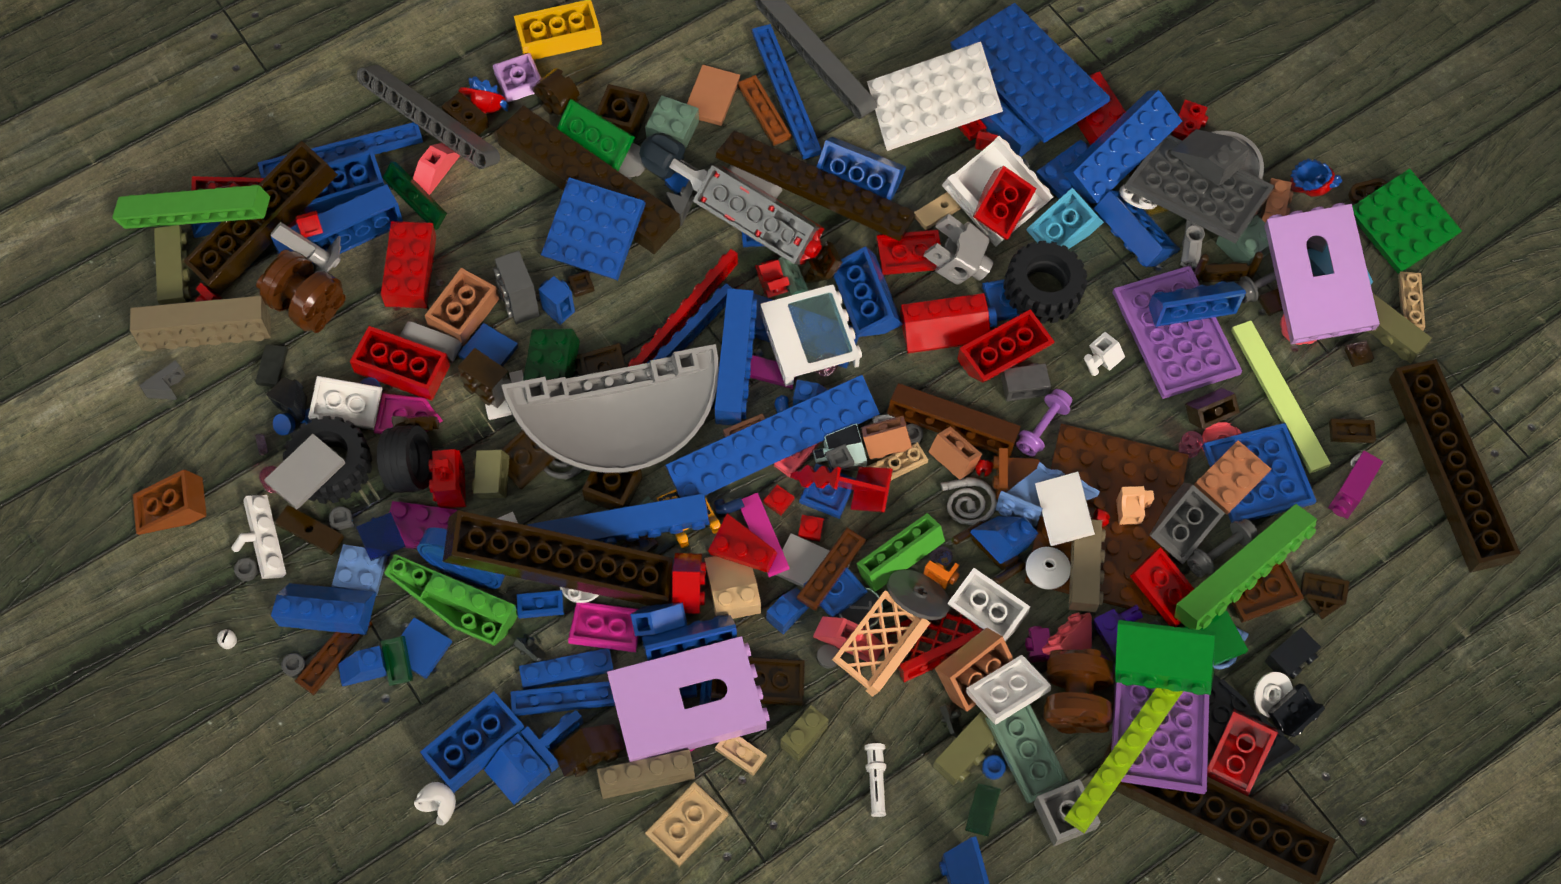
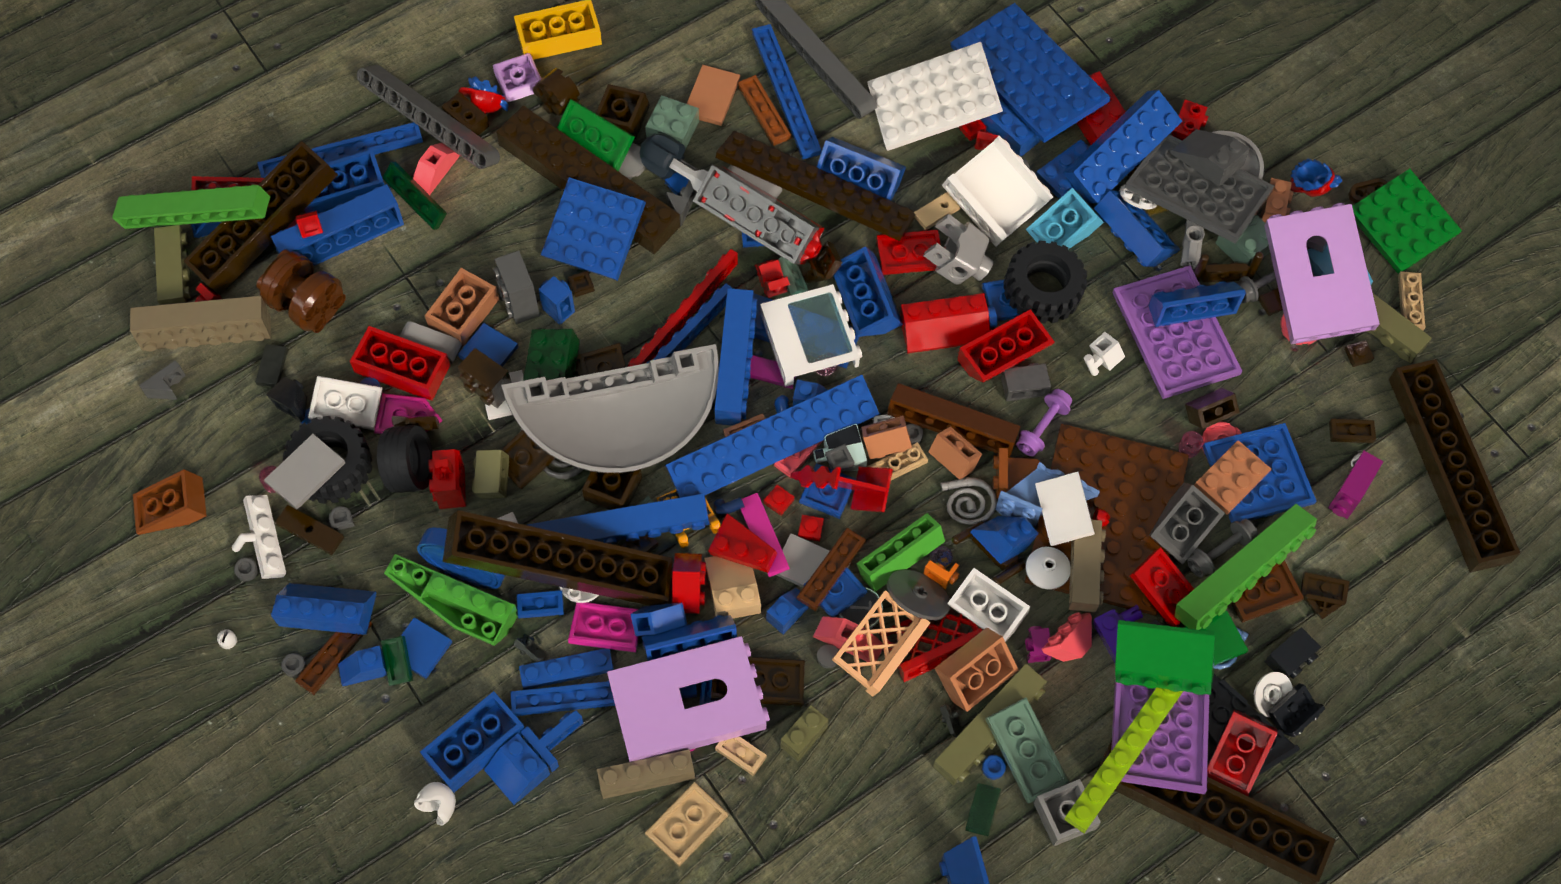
(261, 443): tile -> none
(283, 424): blue tile -> none
(322, 259): light grey piece -> none
(357, 570): medium blue plate -> none
(380, 536): clear blue piece -> none
(408, 264): red brick -> none
(414, 520): magenta plate -> none
(588, 748): dark brown brick -> none
(876, 783): white pin -> none
(984, 466): red hinge -> none
(1003, 201): red slope -> none
(1008, 689): white plate -> none
(1077, 707): reddish brown wheel -> none
(1132, 504): light nougat brick -> none
(1280, 397): yellowish green tile -> none

